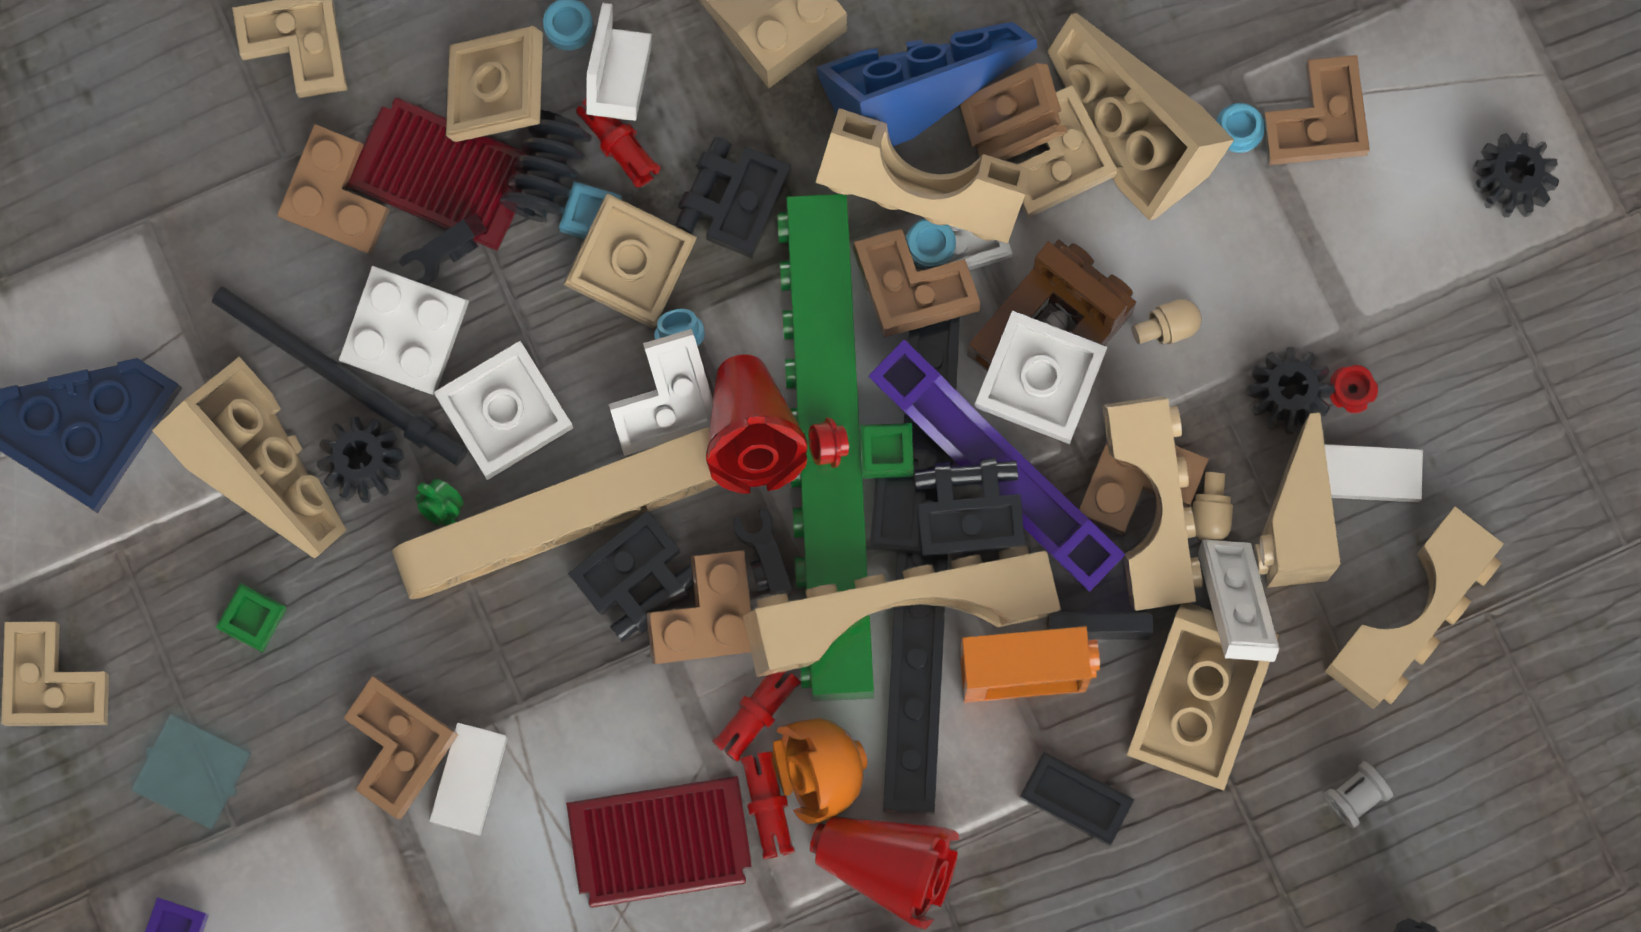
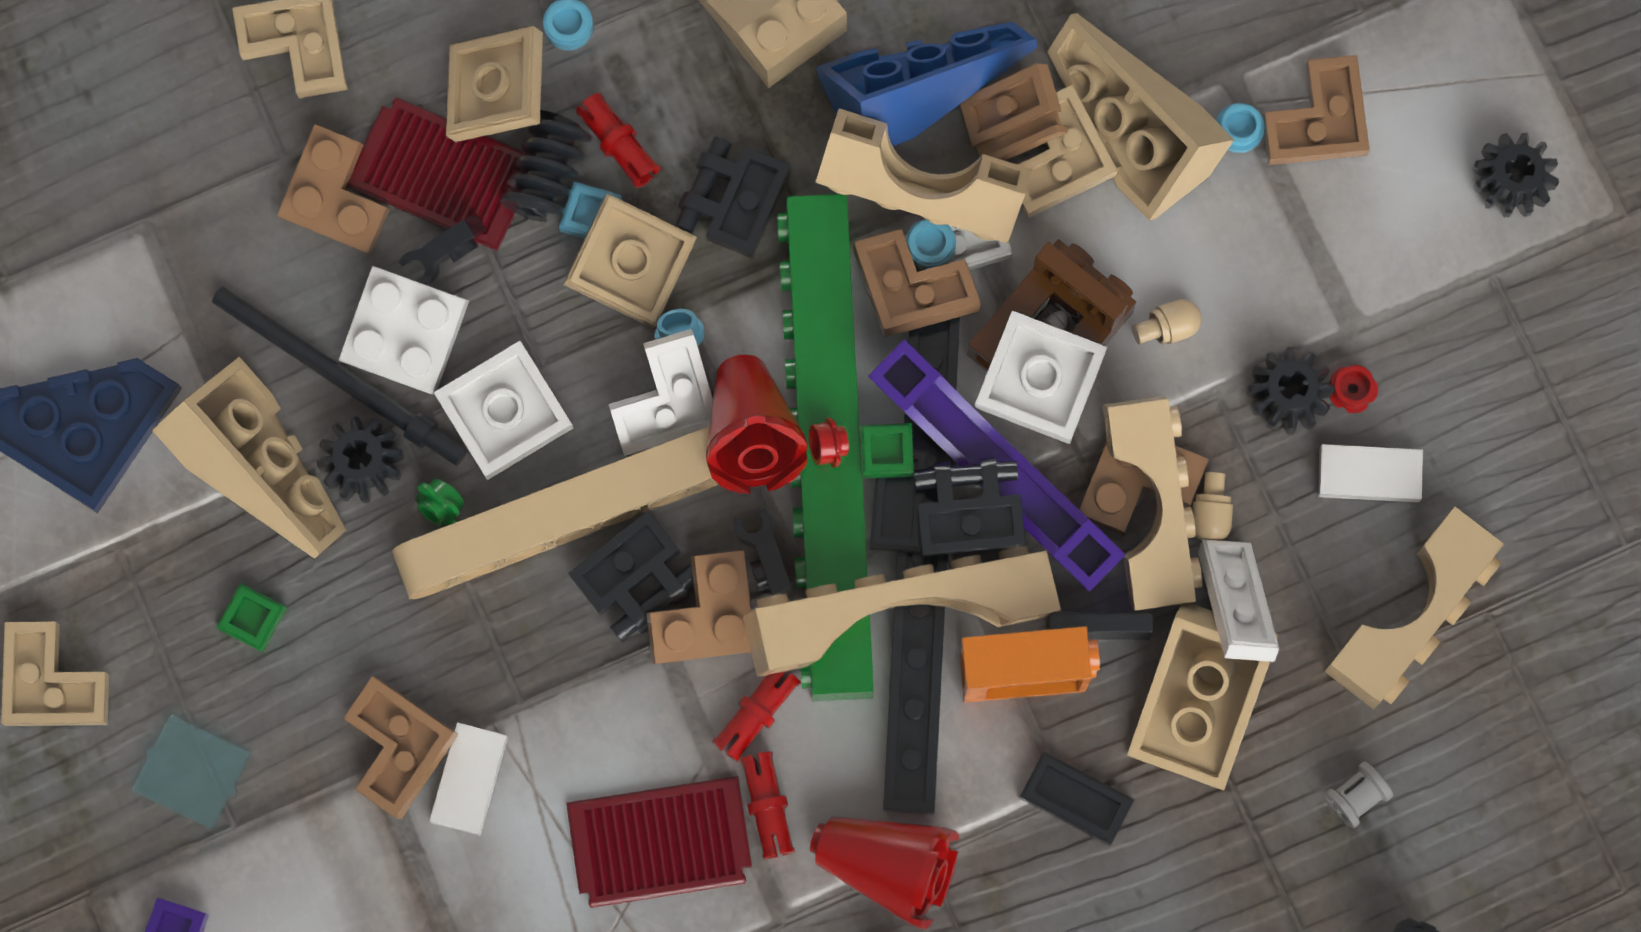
(616, 69): white panel -> none
(820, 767): orange cylinder -> none
(1301, 530): tan slope -> none

